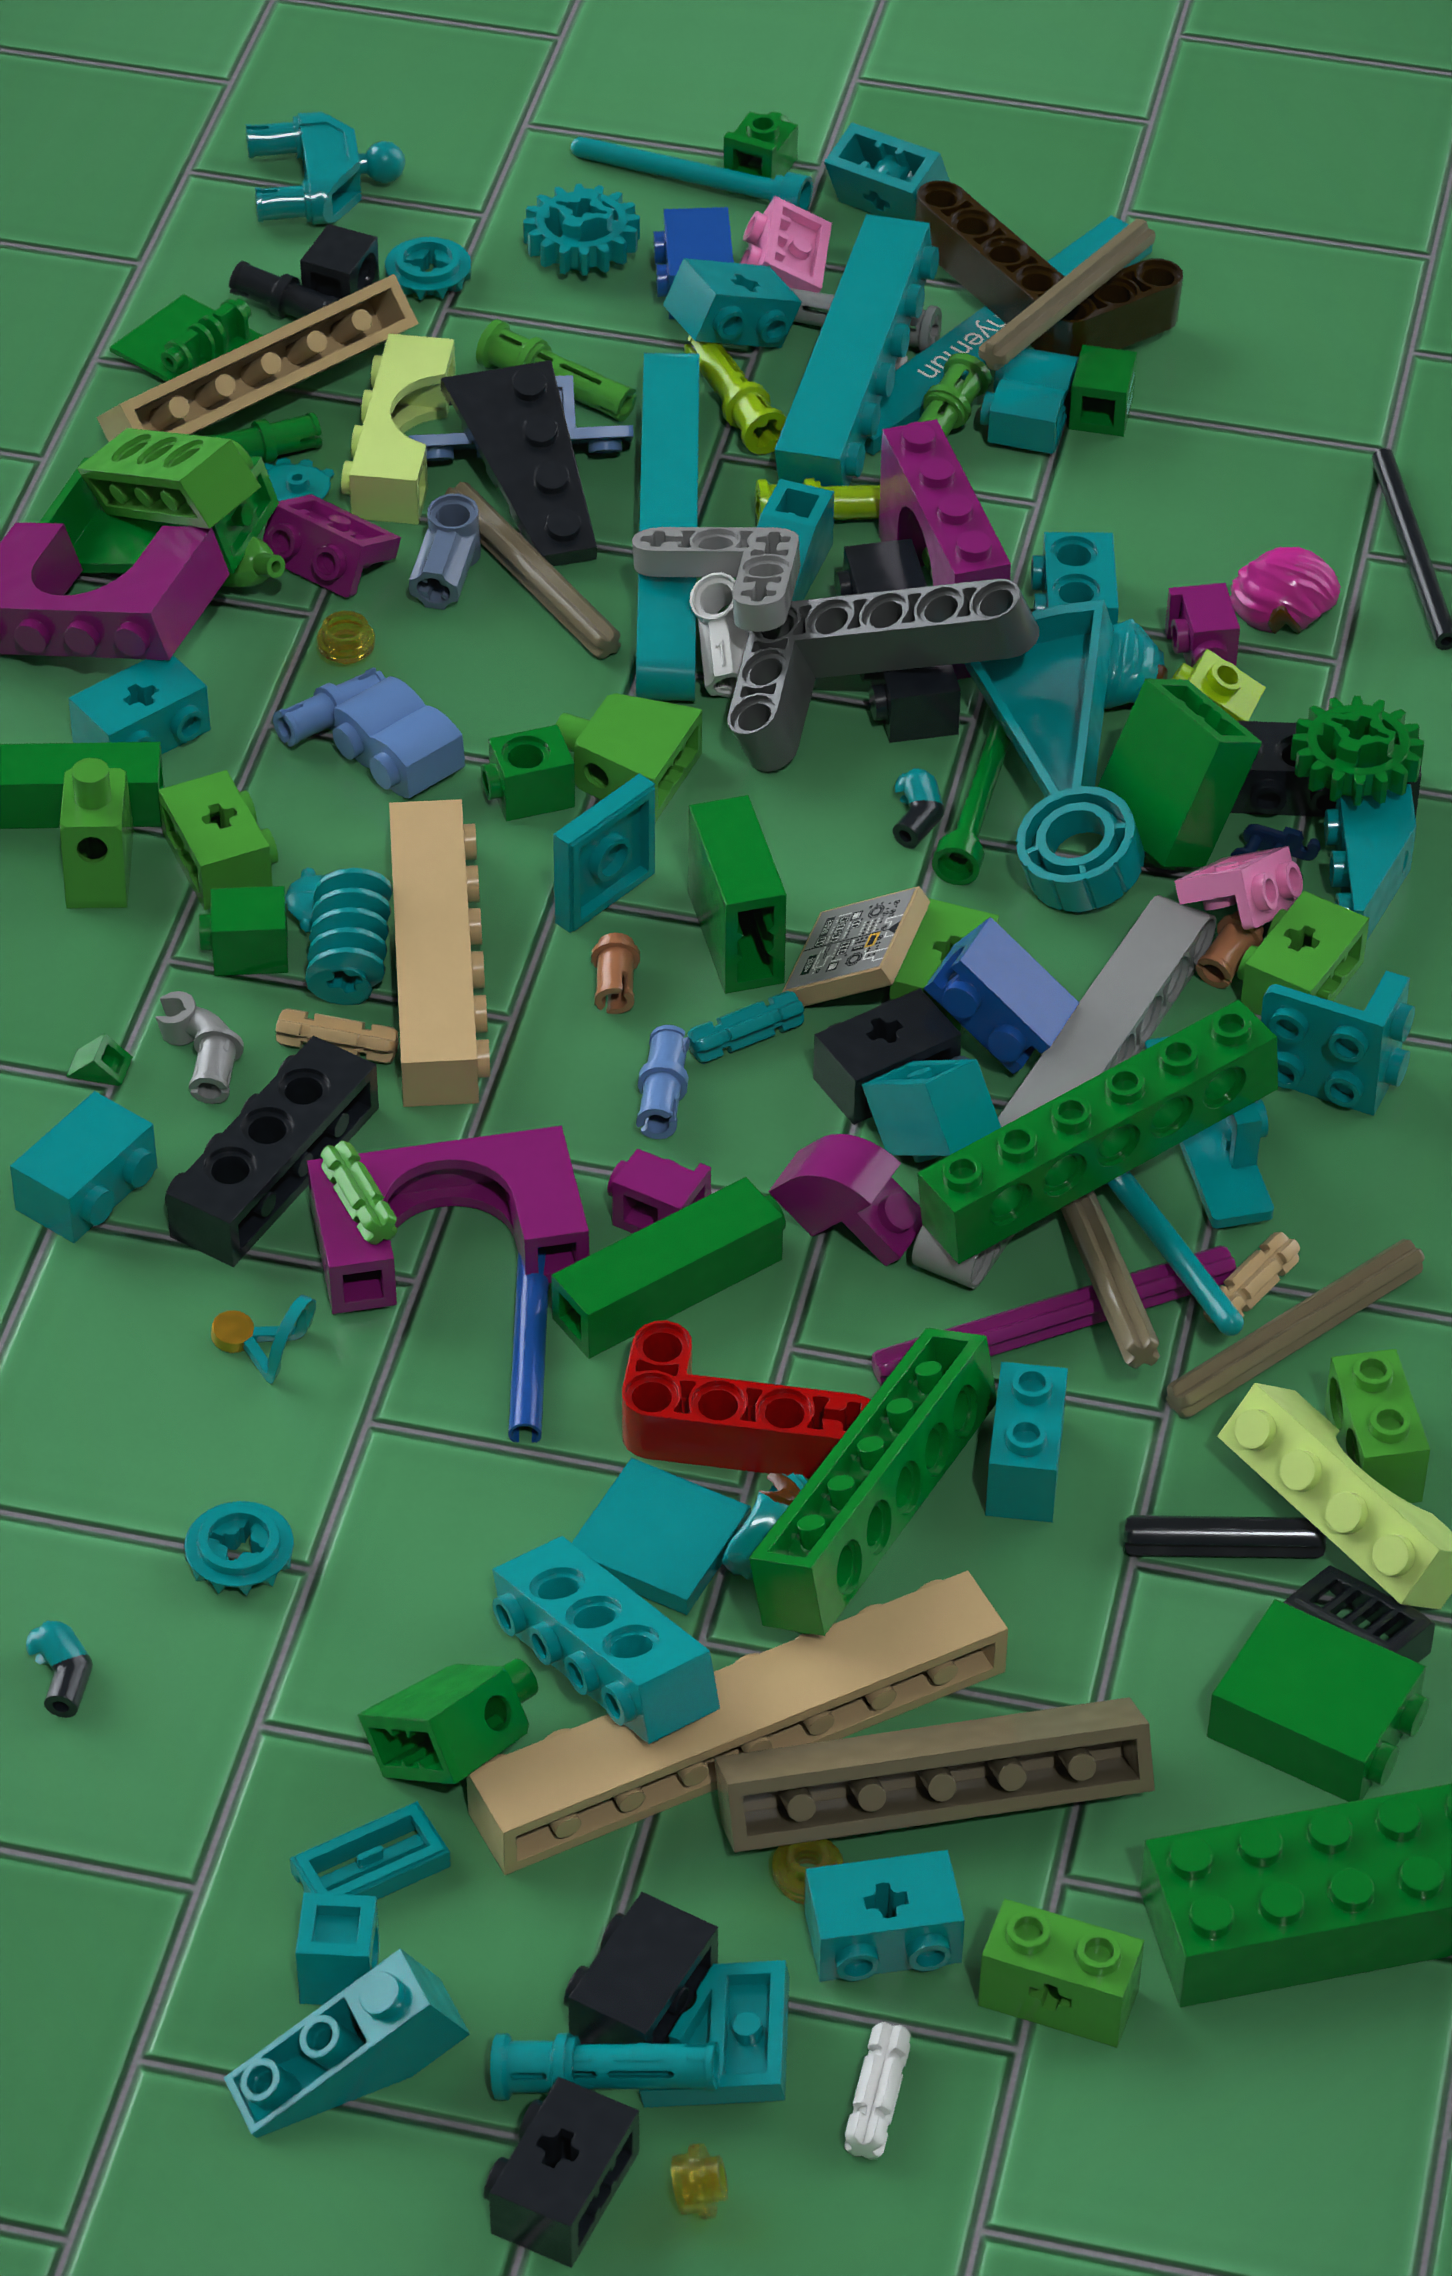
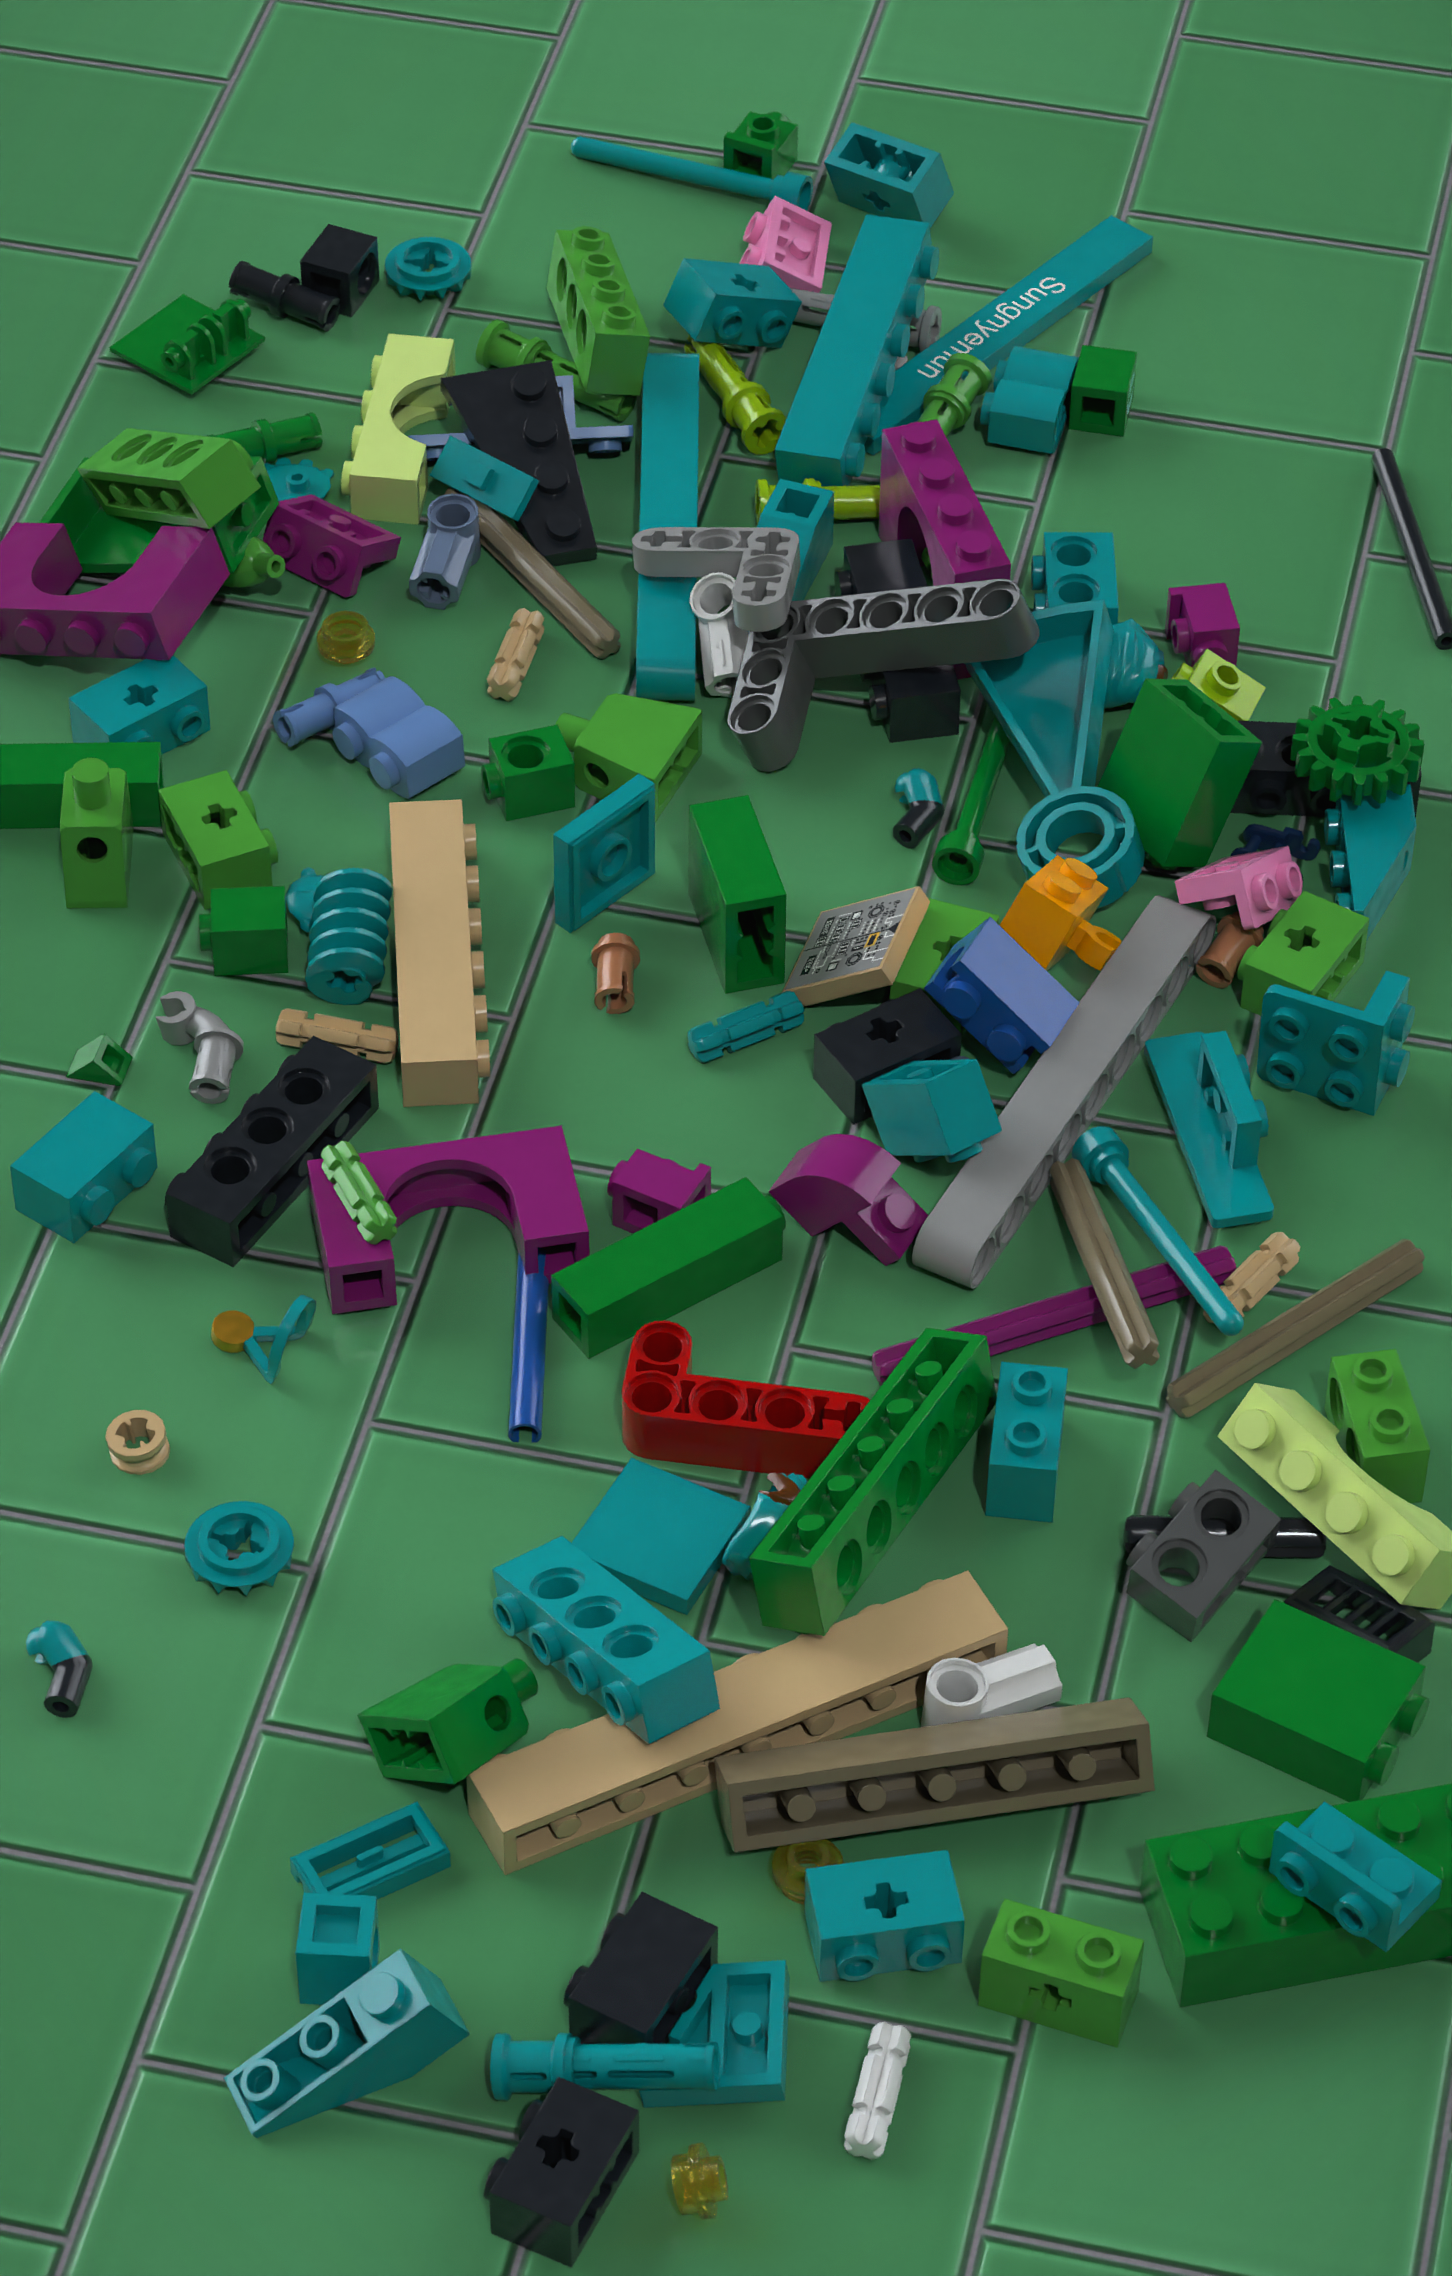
(146, 1457): none -> tan bush
(267, 364): tan brick -> none
(329, 167): teal connector -> none
(484, 478): none -> teal piece
(515, 654): none -> tan axle
(581, 229): teal gear -> none
(598, 312): none -> bright green brick
(663, 1082): medium blue pin -> none
(690, 235): blue brick -> none
(992, 1688): none -> white piece
(1011, 276): dark brown beam -> none
(1055, 914): none -> light orange brick
(1066, 294): dark tan axle -> none
(1098, 1131): green brick -> none
(1213, 1561): none -> dark grey brick
(1283, 589): dark pink hair -> none
(1352, 1875): none -> teal bracket

